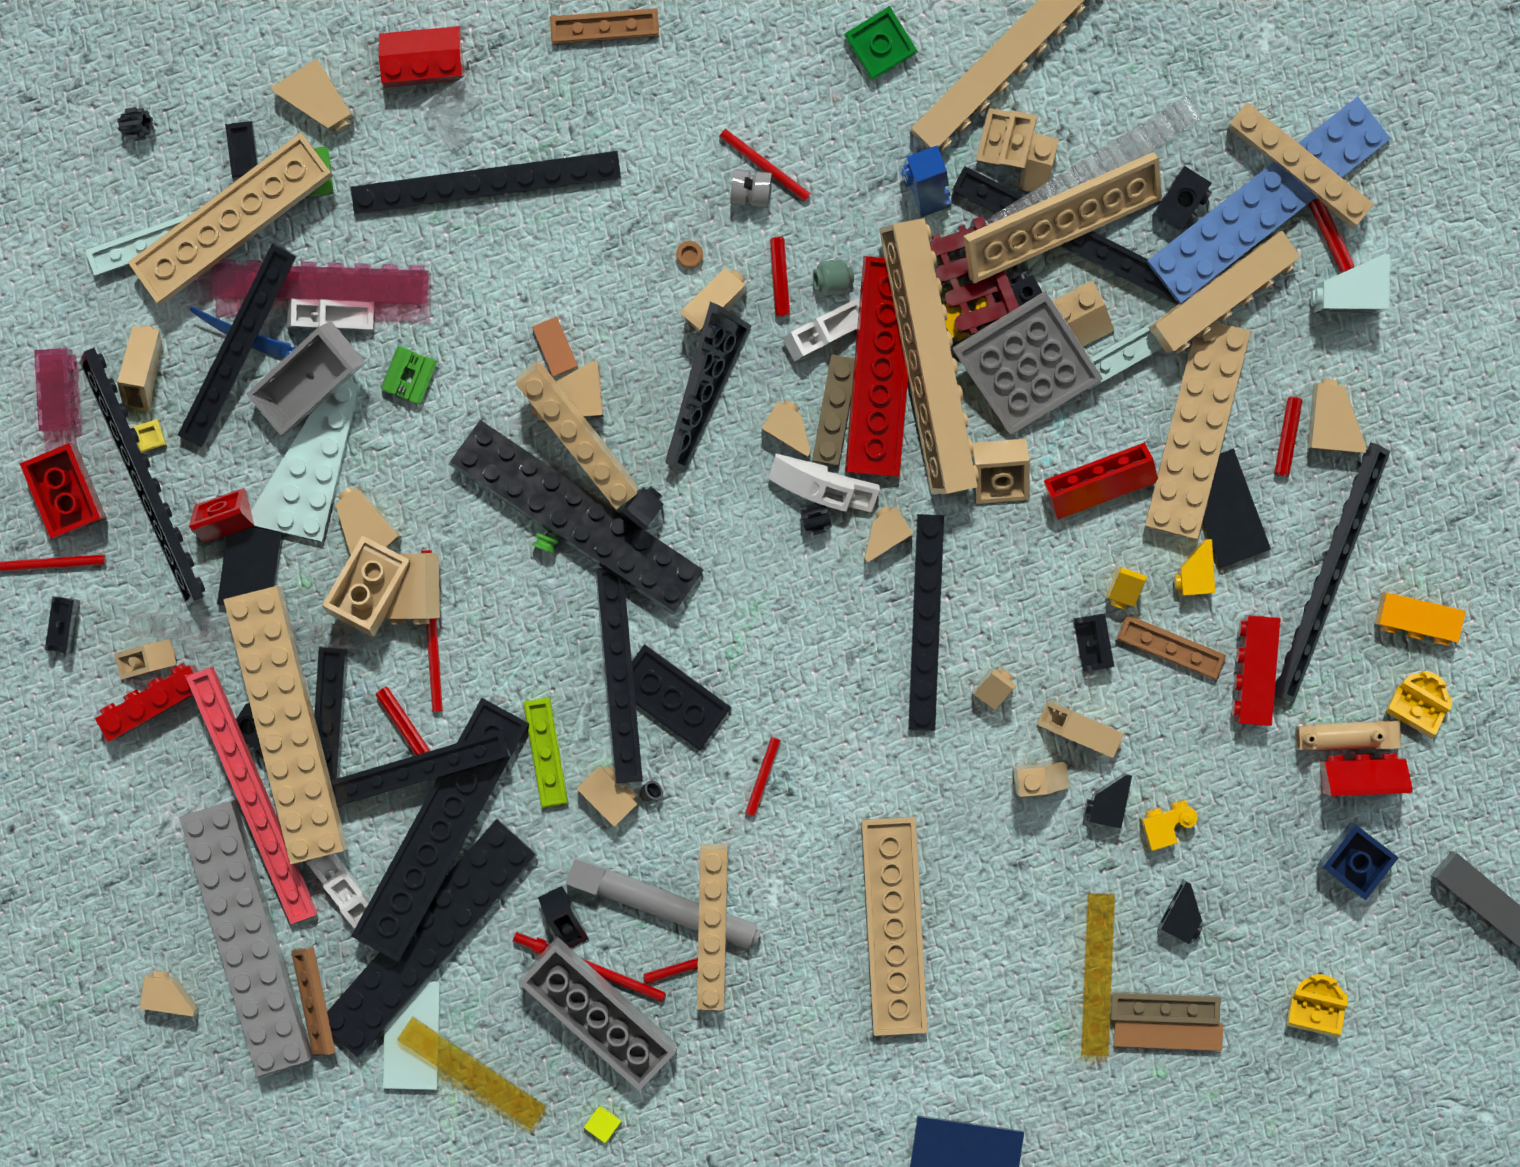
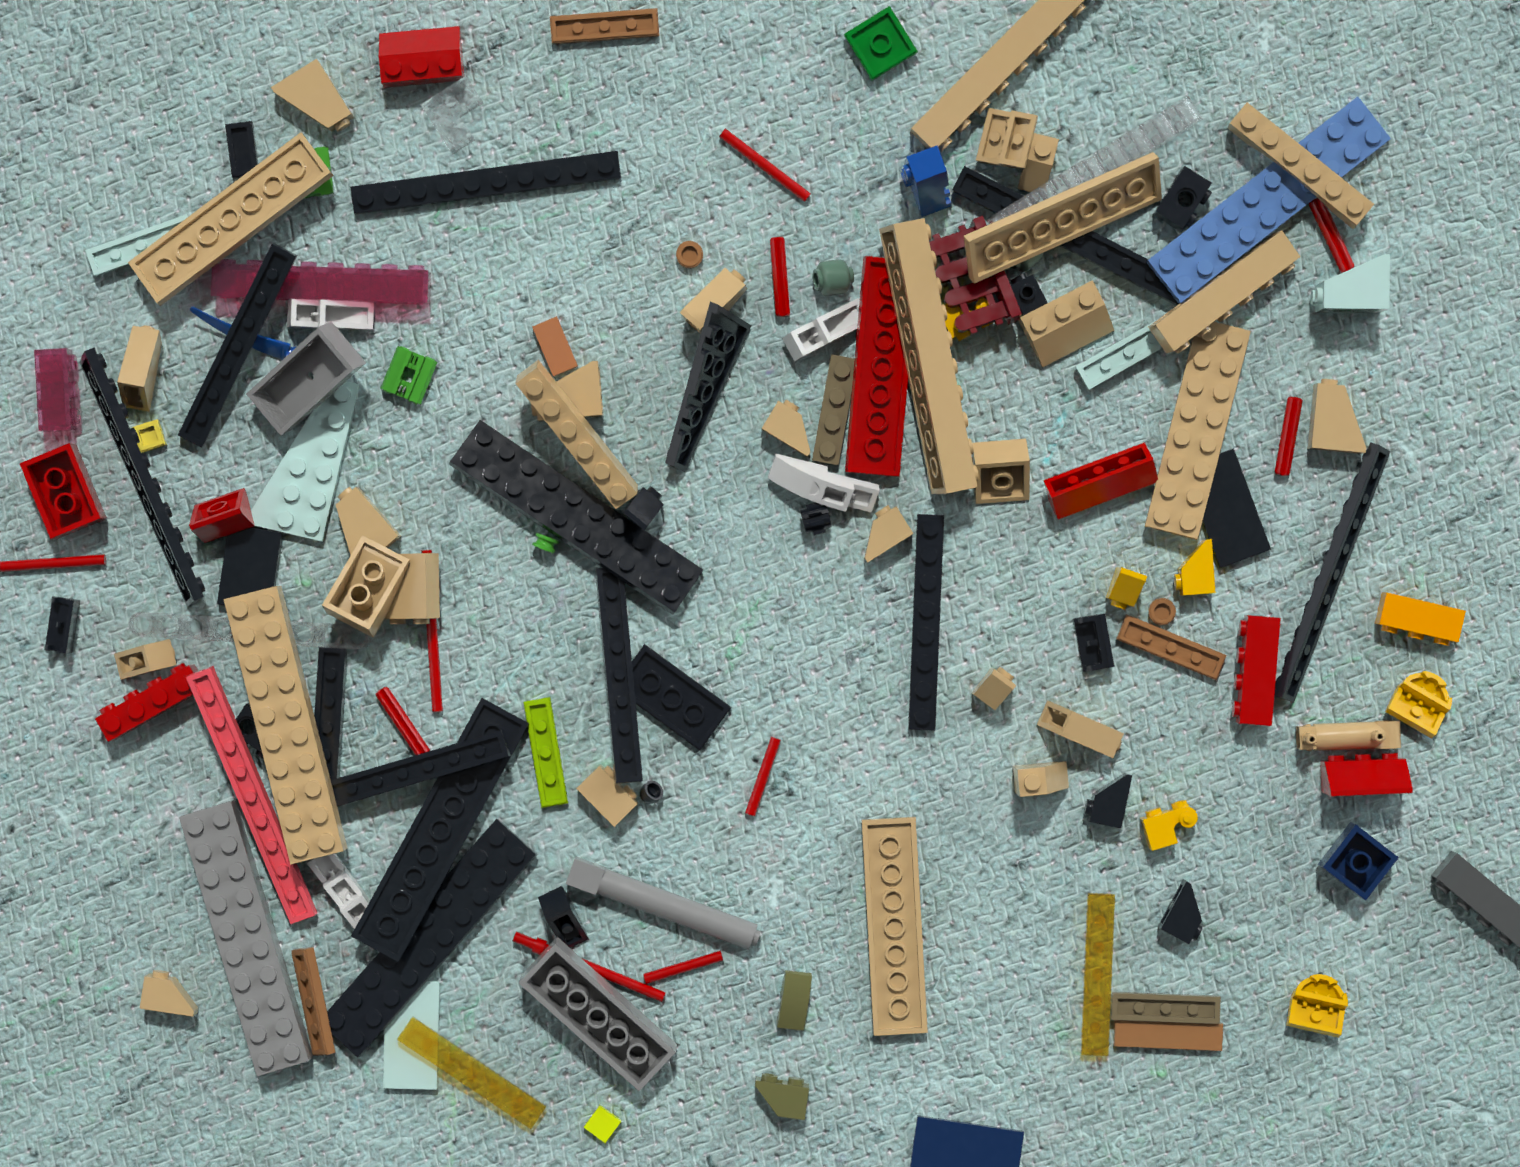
(135, 123): black gear -> none
(712, 926): tan arch -> none
(760, 186): light grey wheel -> none
(784, 1097): none -> olive slope
(794, 1000): none -> olive slope
(1027, 363): light grey plate -> none
(1161, 611): none -> medium nougat tile

